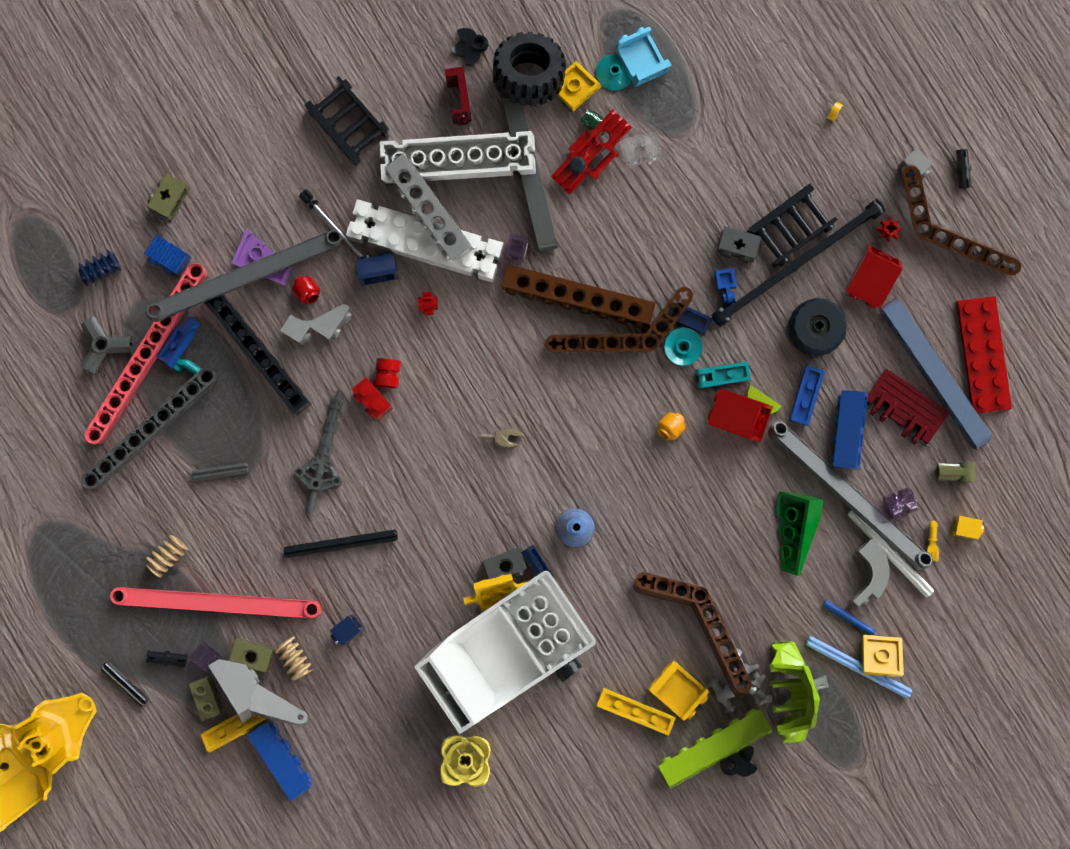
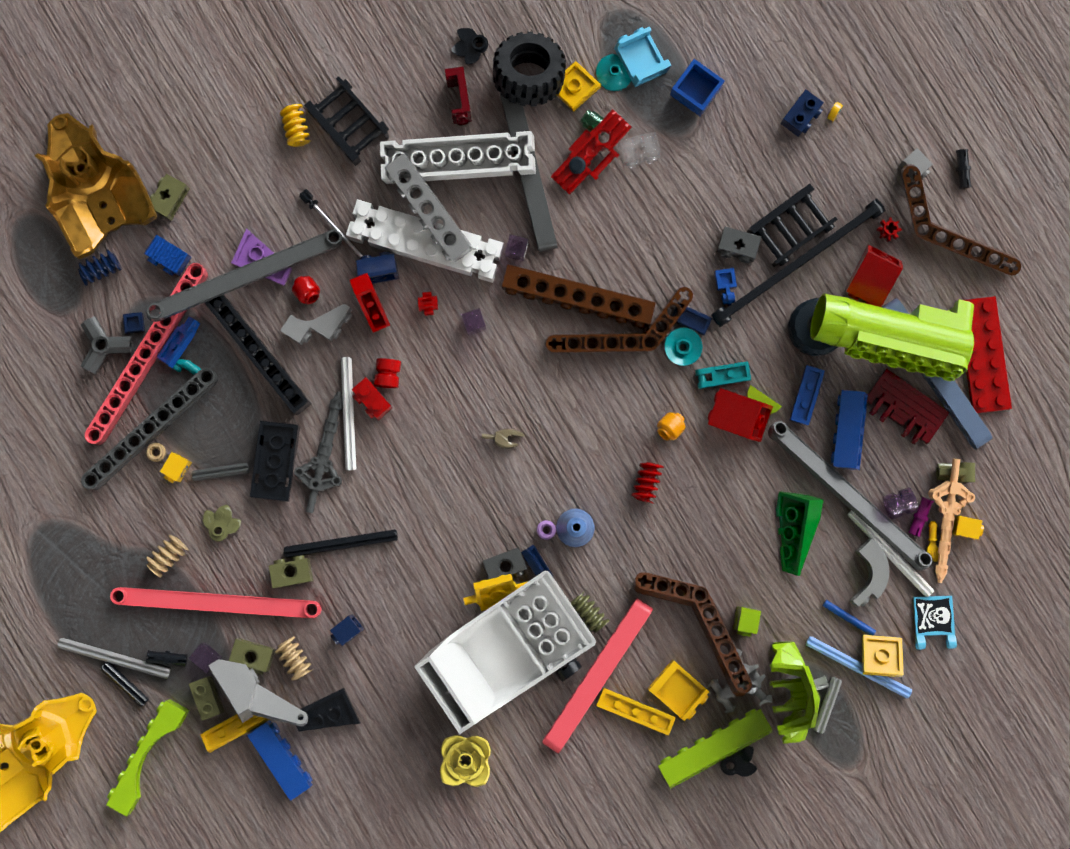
(86, 179): none -> pearl gold piece
(114, 658): none -> light grey axle
(127, 792): none -> lime arch
(133, 323): none -> dark blue tile
(150, 452): none -> tan plate
(175, 467): none -> yellow brick
(222, 520): none -> olive plate
(274, 460): none -> black piece
(278, 573): none -> olive brick
(293, 125): none -> yellow piece
(330, 712): none -> black wing
(348, 413): none -> white axle
(369, 302): none -> red brick
(473, 321): none -> clear purple brick
(540, 530): none -> lavender plate
(589, 613): none -> olive piece
(597, 675): none -> coral beam
(647, 481): none -> red piece
(697, 87): none -> blue piece
(746, 621): none -> lime brick
(802, 112): none -> dark blue brick
(827, 705): none -> light grey axle
(920, 517): none -> magenta pin
(921, 342): none -> lime piece
(934, 617): none -> flag
(949, 509): none -> light nougat bar

